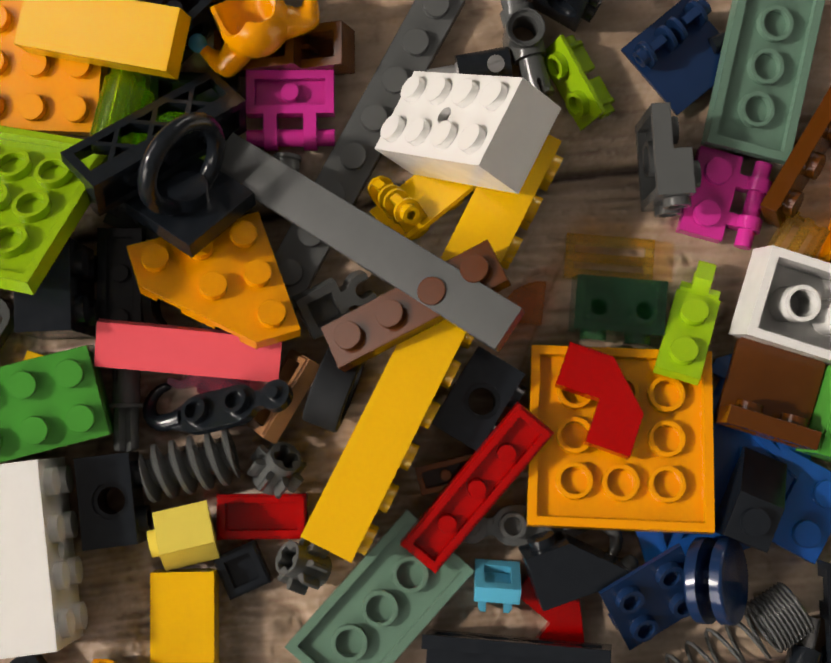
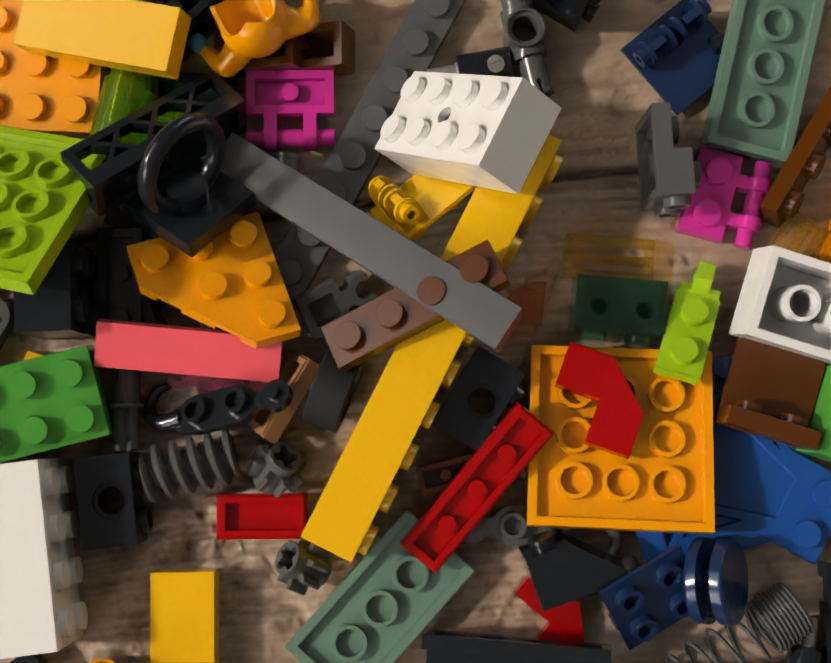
(183, 536): light yellow brick -> none
(243, 569): black tile -> none
(497, 583): medium azure tile -> none
(584, 98): lime hinge -> none
(753, 500): black slope -> none

